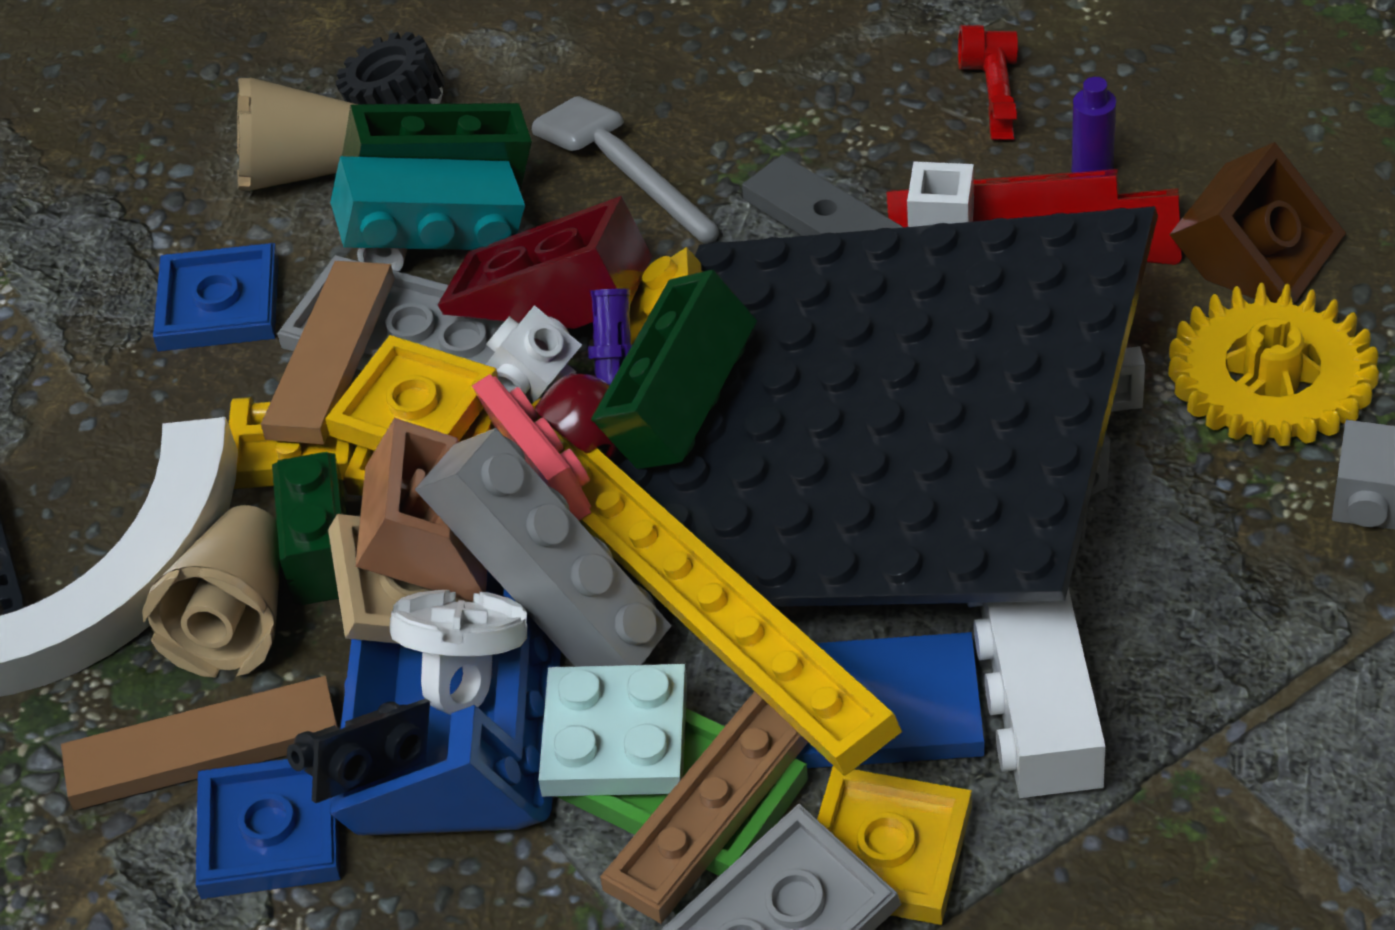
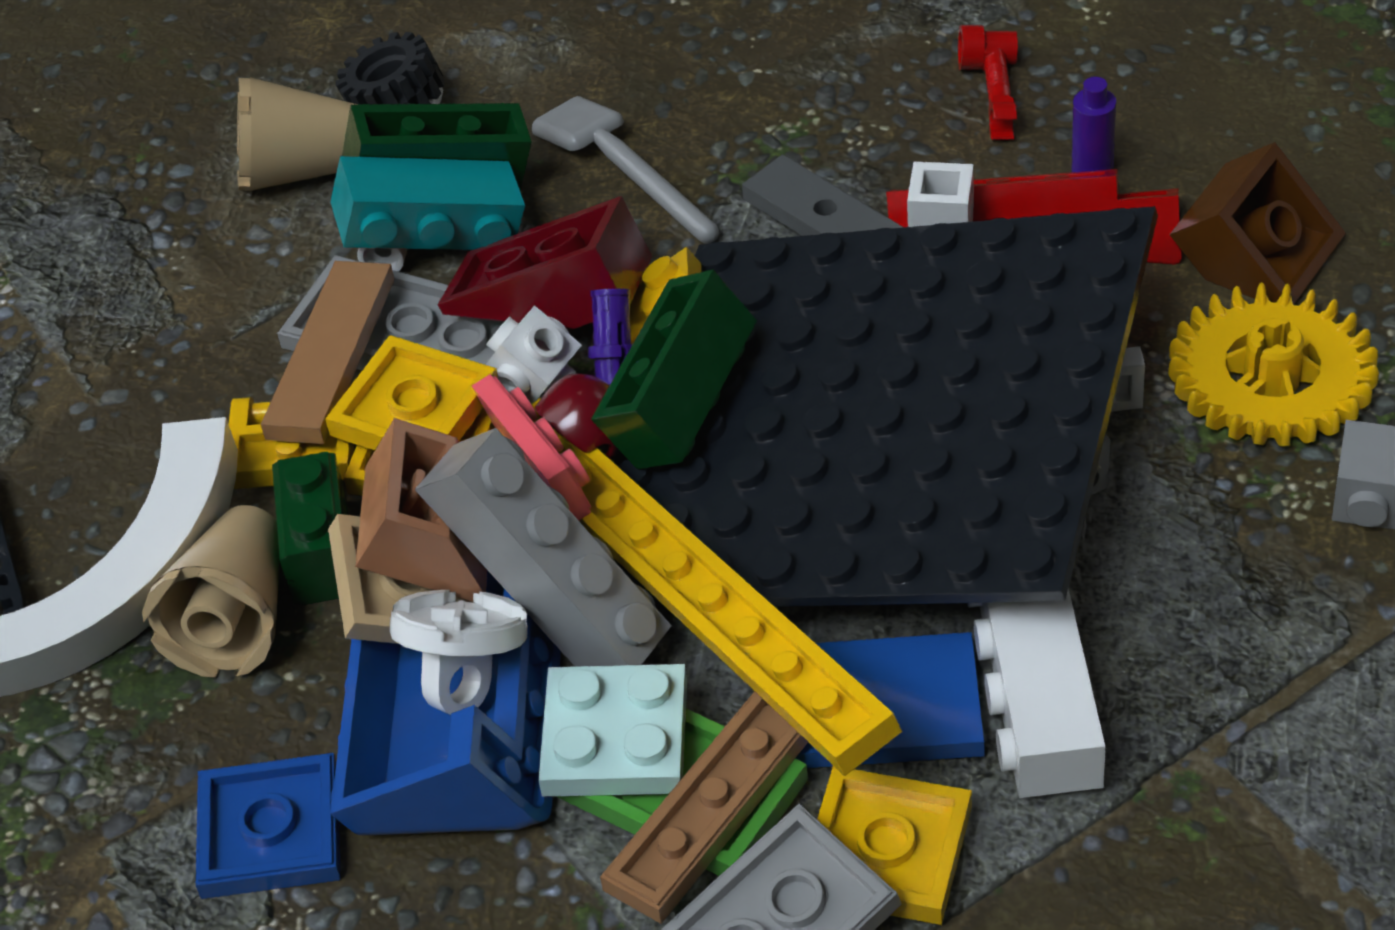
(196, 740): medium nougat tile -> none
(216, 297): blue tile -> none
(363, 750): black hinge -> none

